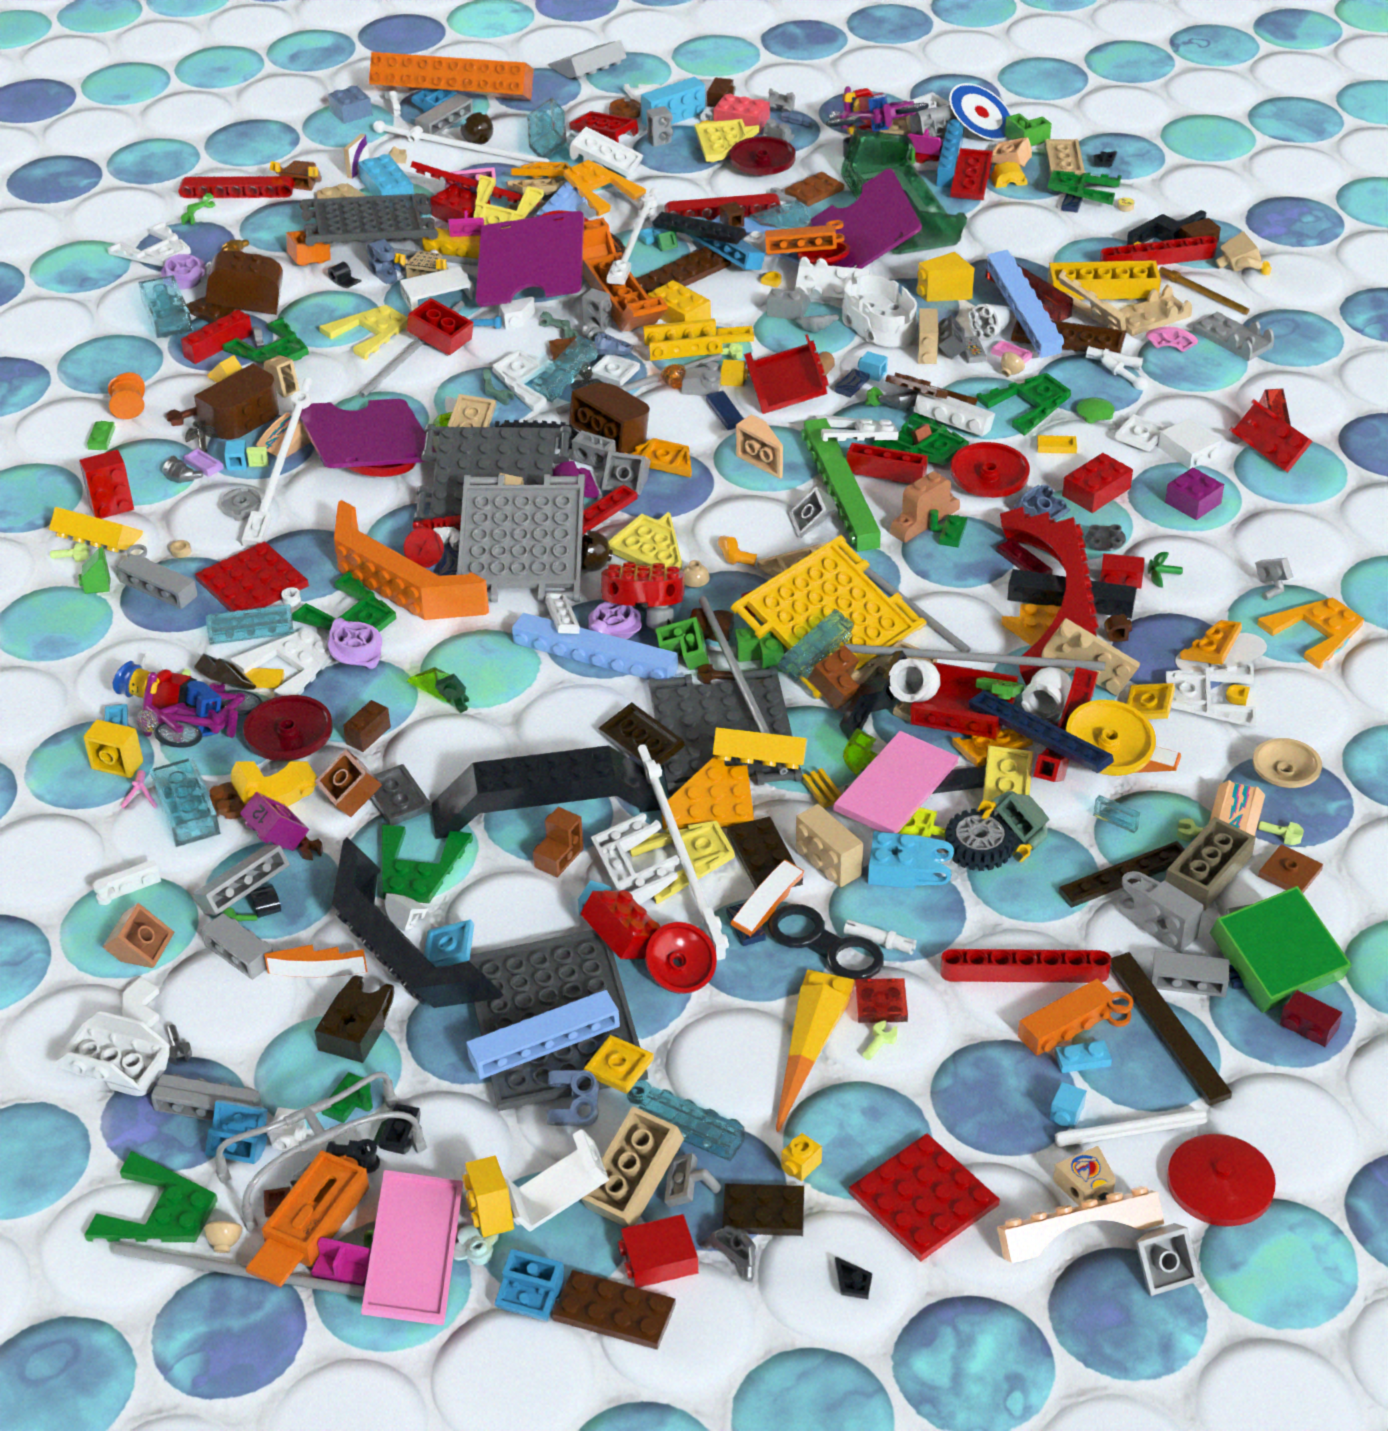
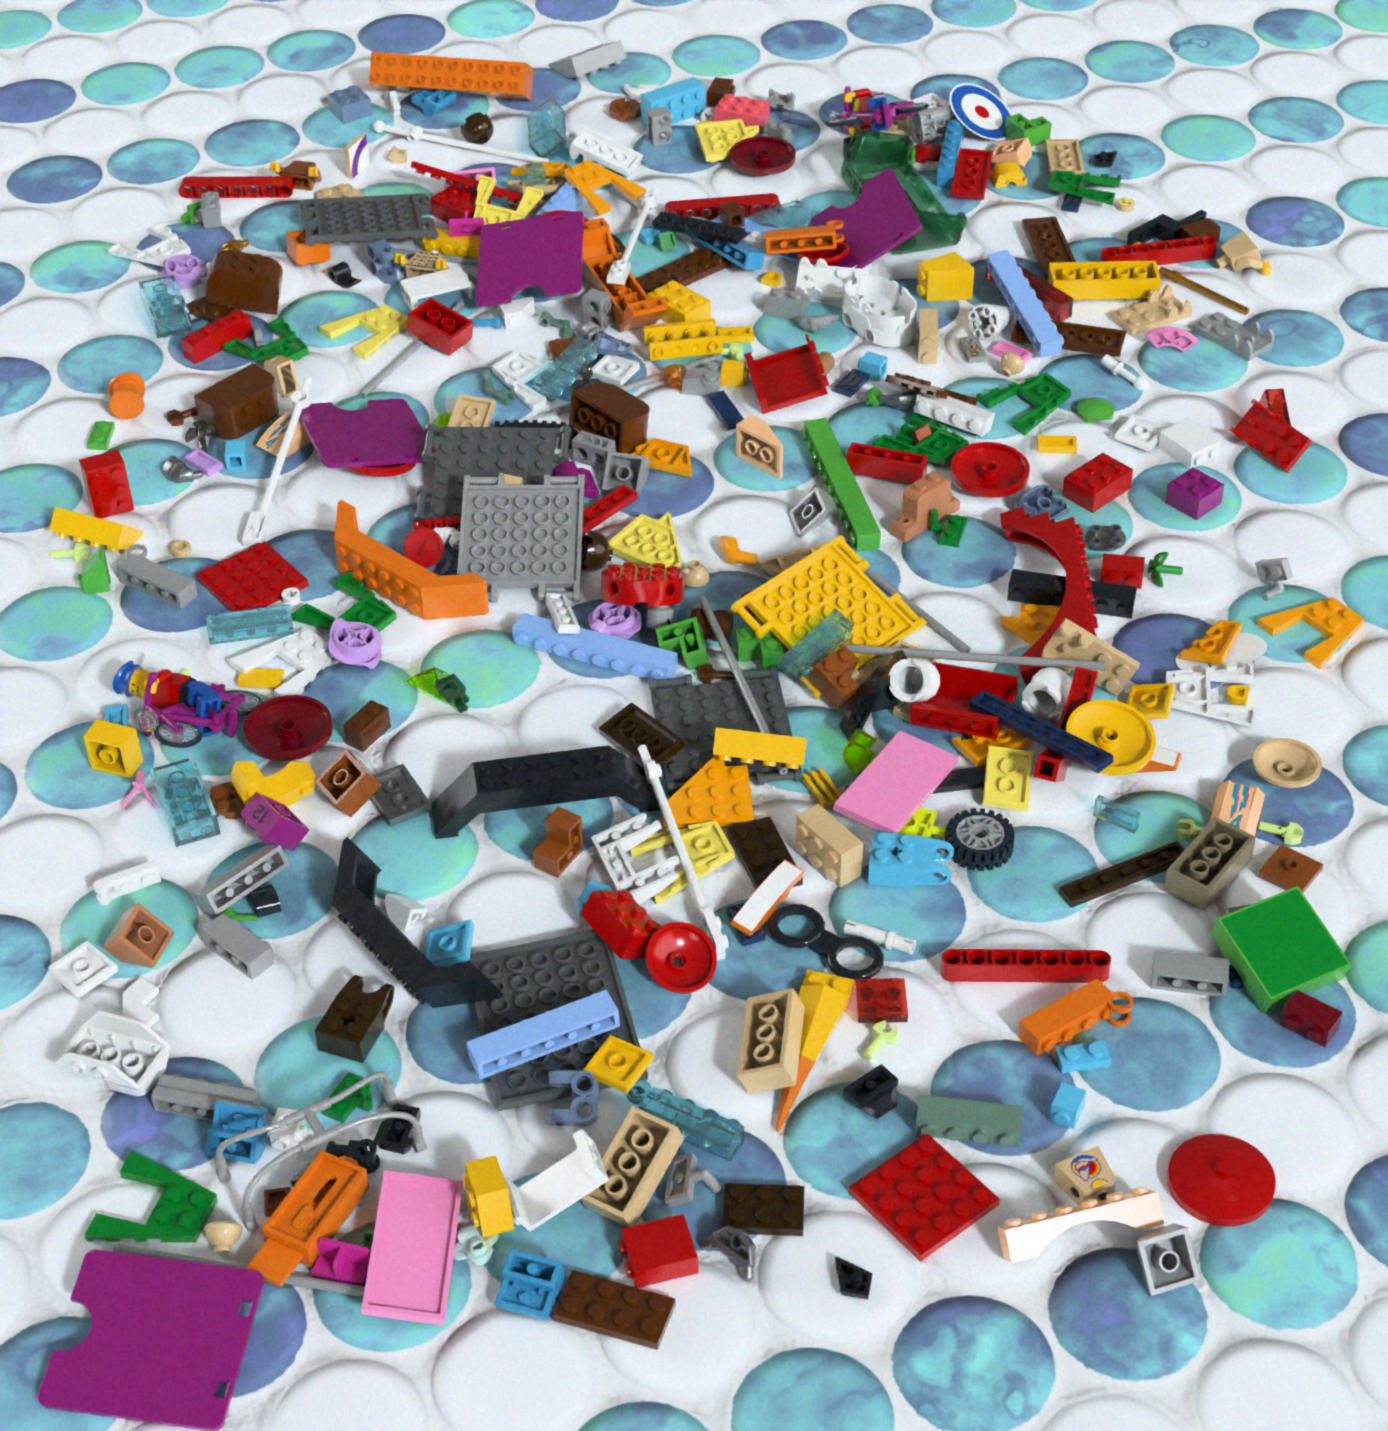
(82, 969): none -> white plate
(155, 1340): none -> magenta door
(176, 1045): flat silver bar -> none
(211, 209): none -> light grey brick
(223, 672): dark brown slope -> none
(225, 369): yellow slope -> none
(240, 503): light grey plate -> none
(257, 456): yellowish green tile -> none
(309, 963): slope -> none
(315, 845): reddish brown bar -> none
(384, 176): medium azure brick -> none
(414, 878): green wing -> none
(445, 114): light grey brick -> none
(535, 173): none -> clear light blue brick
(605, 124): red hinge -> none
(771, 1041): none -> tan brick
(783, 197): light grey bar -> none
(801, 1157): yellow brick -> none
(815, 188): dark orange plate -> none
(864, 428): white wing -> none
(873, 1092): none -> black slope
(926, 144): dark pink panel -> none
(951, 337): dark grey brick -> none
(969, 1120): none -> sand green brick
(1003, 688): bright green plate -> none
(1022, 557): dark red tile -> none
(1023, 817): sand green torso -> none
(1047, 242): none -> reddish brown plate
(1099, 310): tan wing -> none
(1118, 628): reddish brown plate -> none
(1129, 361): white pin -> none
(1130, 1128): white axle -> none
(1162, 910): light grey brick -> none
(1170, 1029): dark brown tile -> none

